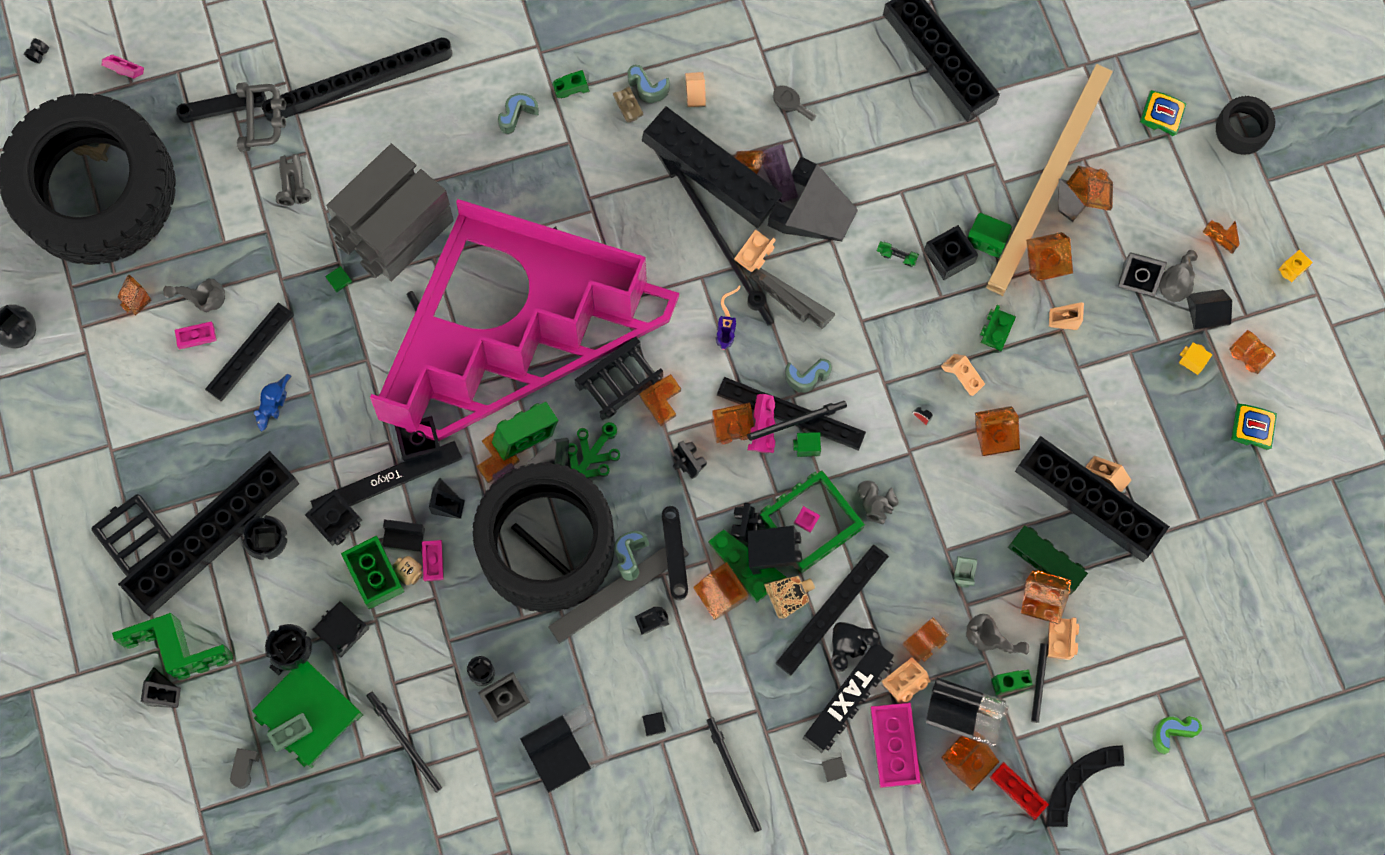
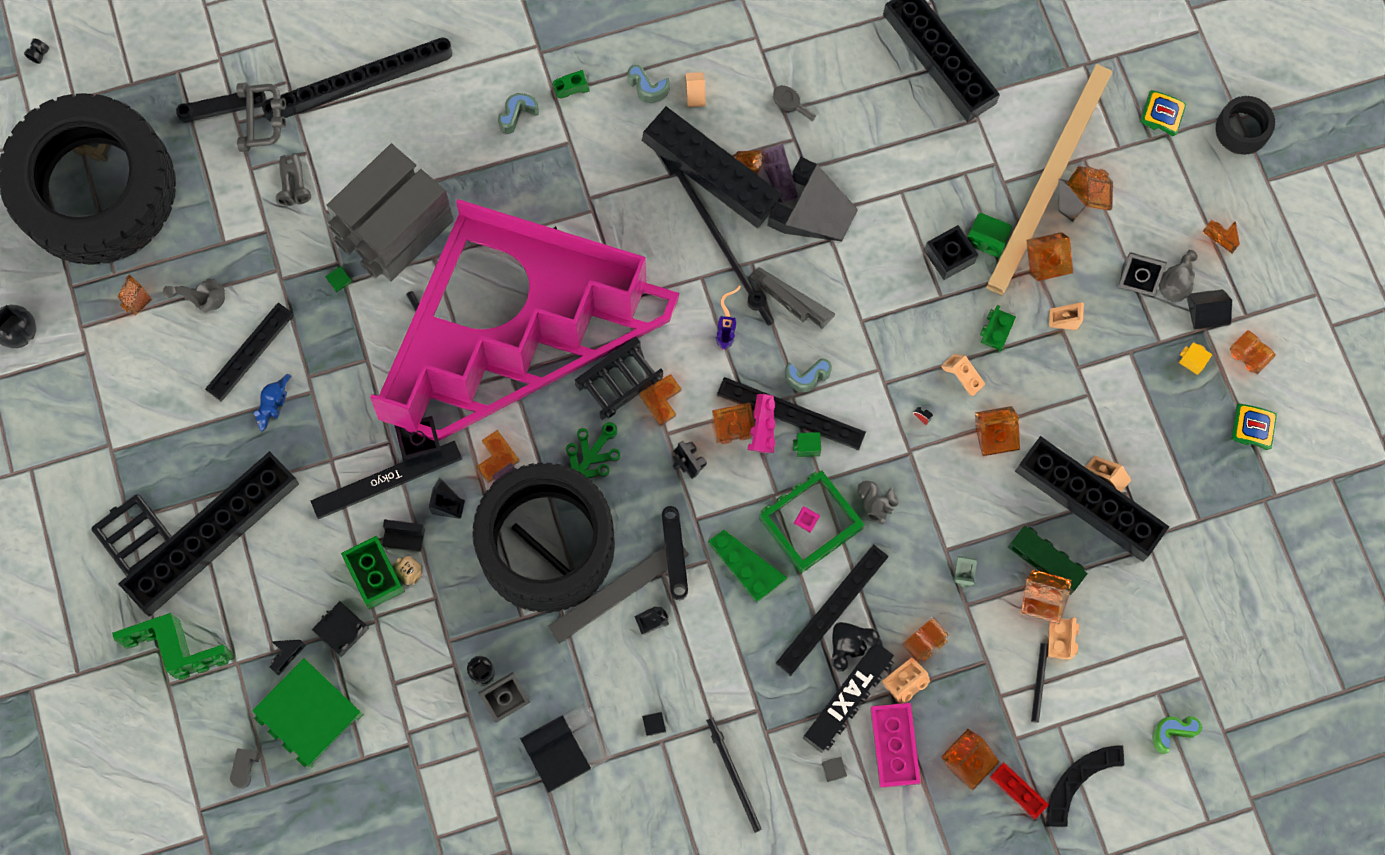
(122, 66): dark pink plate -> none
(159, 691): black slope -> none
(195, 335): dark pink plate -> none
(264, 525): black piece -> none
(282, 636): black piece -> none
(289, 732): sand green plate -> none
(334, 518): black plate -> none
(381, 710): black bar -> none
(432, 560): dark pink plate -> none
(524, 430): green brick -> none
(553, 453): black slope -> none
(623, 546): sand green animal -> none
(628, 104): dark tan hips -> none
(721, 591): clear orange slope -> none
(749, 522): black hips -> none
(754, 250): light nougat bracket -> none
(774, 548): black panel -> none
(788, 594): torso -> none
(827, 410): black bar -> none
(886, 250): green piece -> none
(965, 711): black door -> none
(985, 636): dark grey hair -> none
(1011, 681): green leg -> none
(1295, 266): yellow brick -> none

